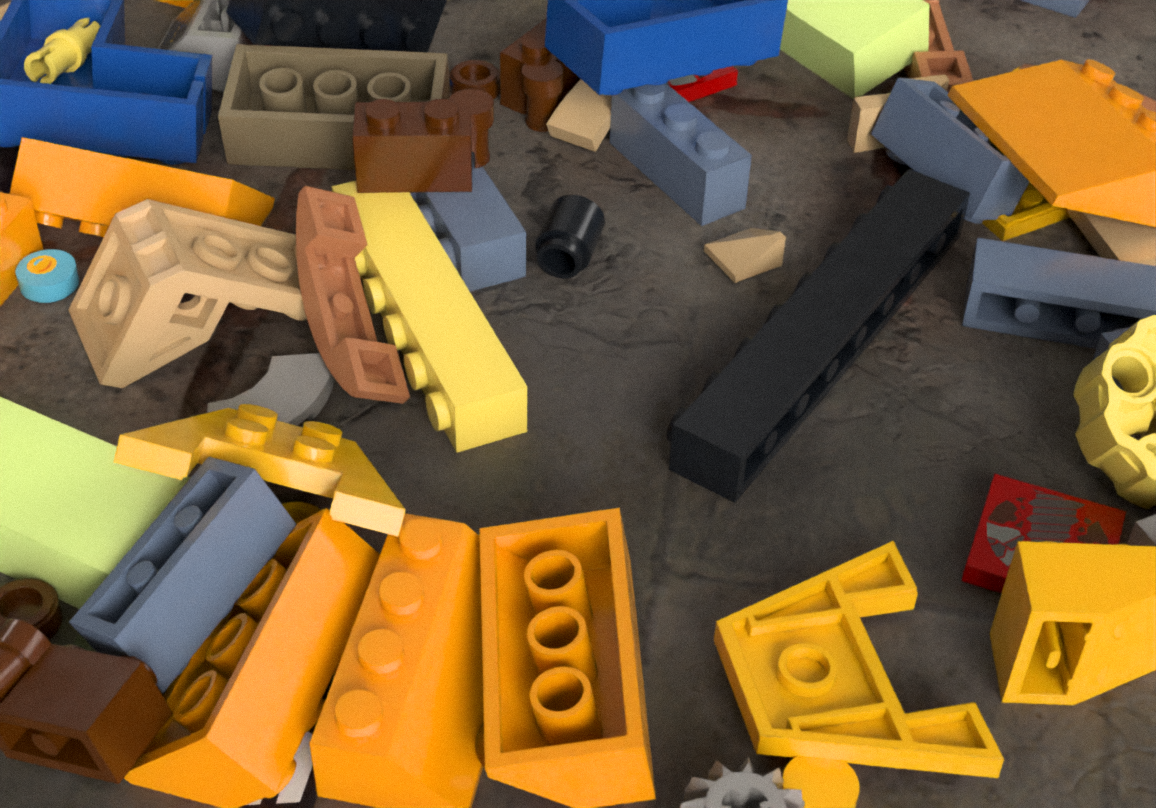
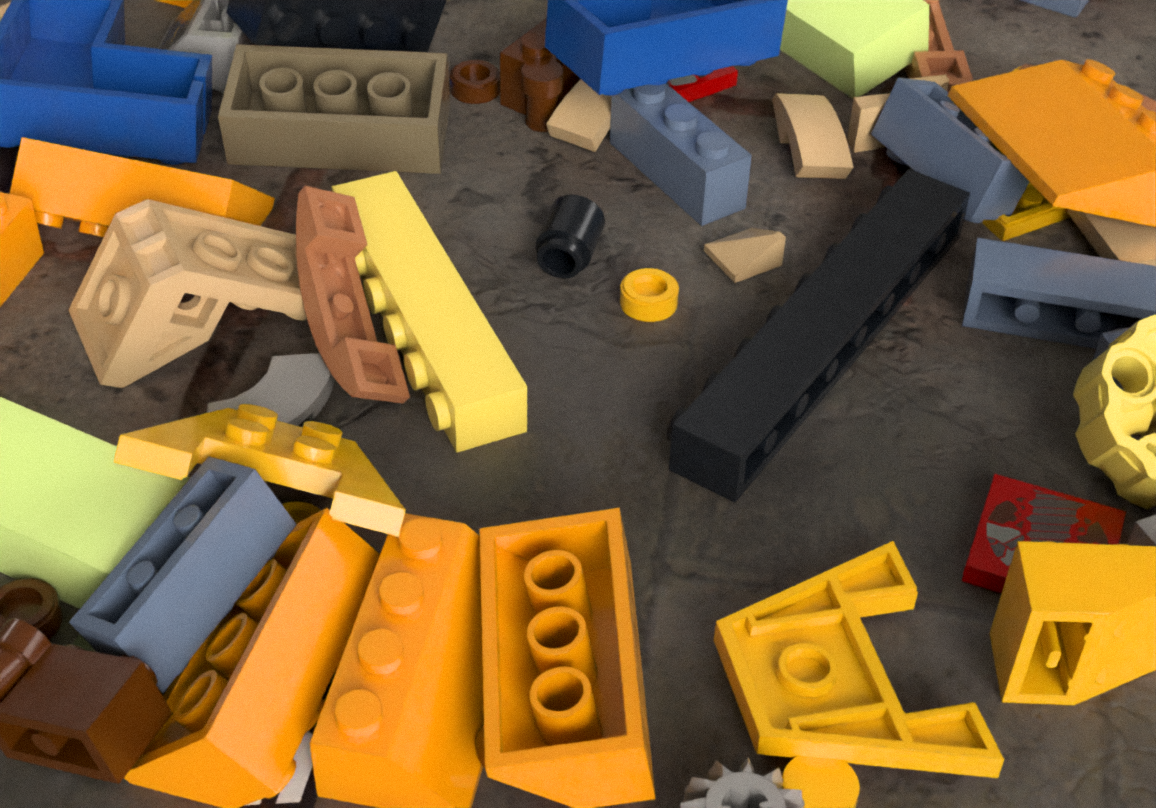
(47, 275): medium azure tile -> none
(62, 52): light yellow pin -> none
(421, 143): reddish brown hinge -> none
(477, 231): sand blue brick -> none
(649, 295): none -> yellow tile
(814, 136): none -> tan slope

